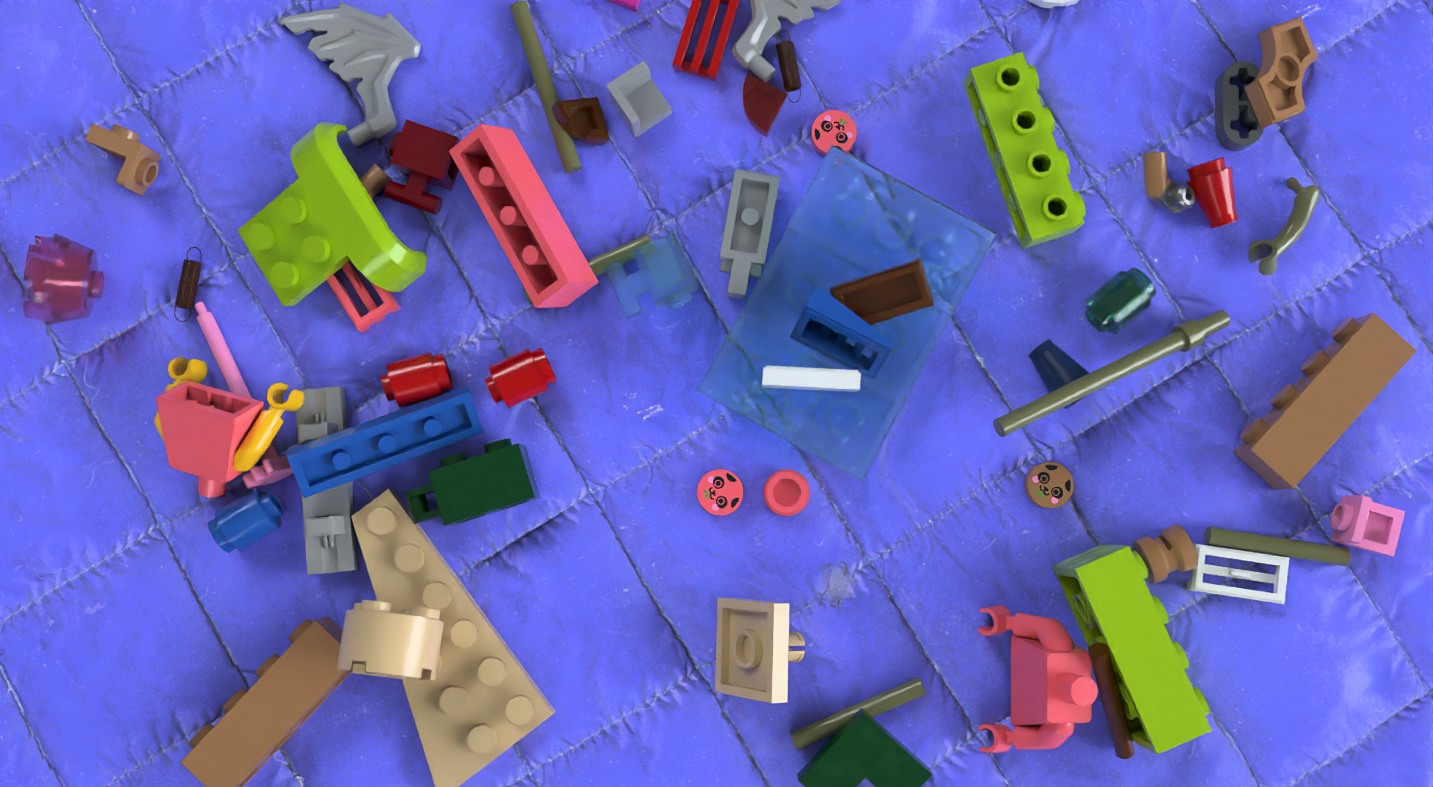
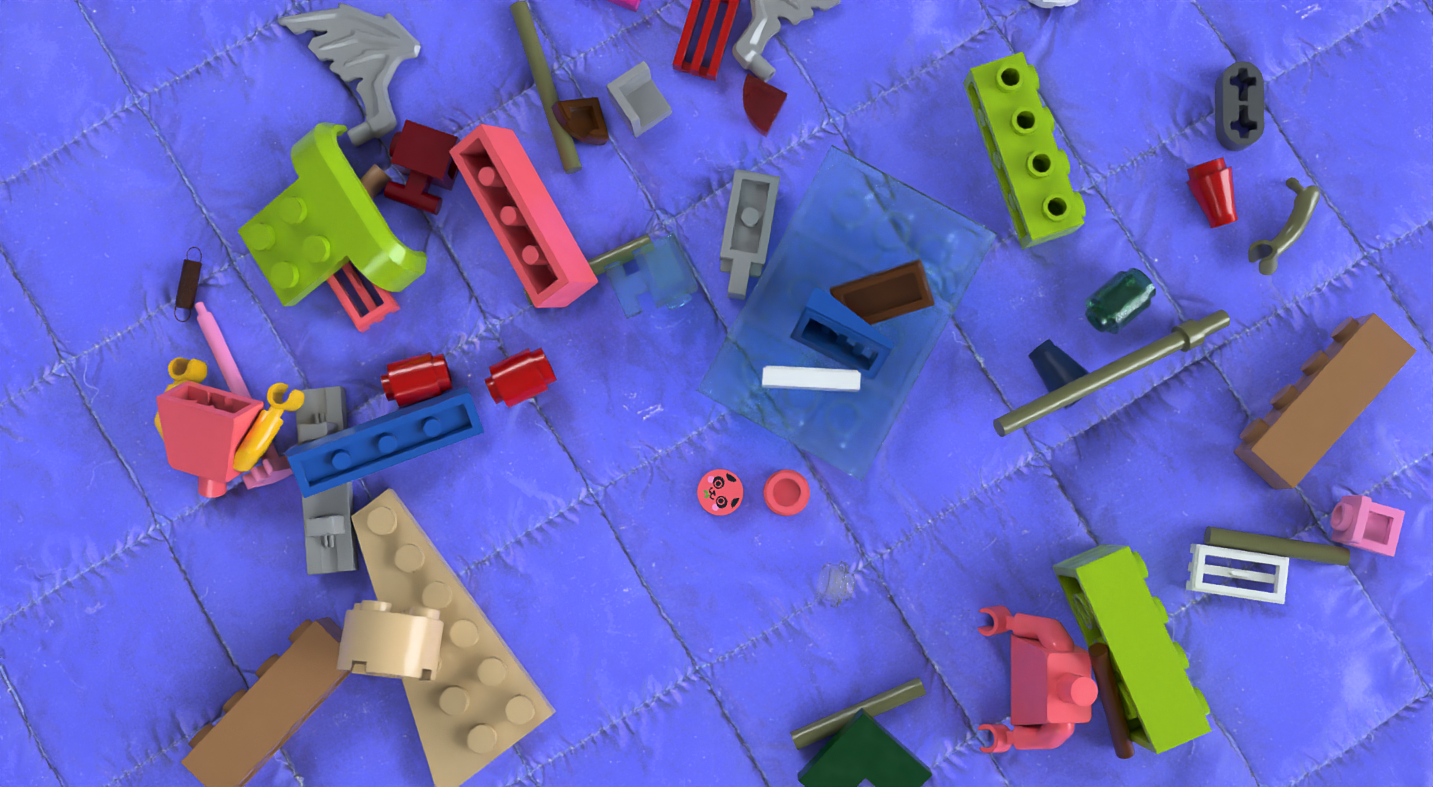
(61, 280): clear pink cone -> none
(140, 161): medium nougat bracket -> none
(246, 520): blue brick -> none
(476, 485): dark green brick -> none
(754, 649): tan tile -> none
(788, 66): reddish brown piece -> none
(833, 129): coral tile -> none
(1048, 485): medium nougat tile -> none
(1161, 189): arm -> none
(1166, 553): medium nougat wheel -> none
(1278, 86): medium nougat tile -> none

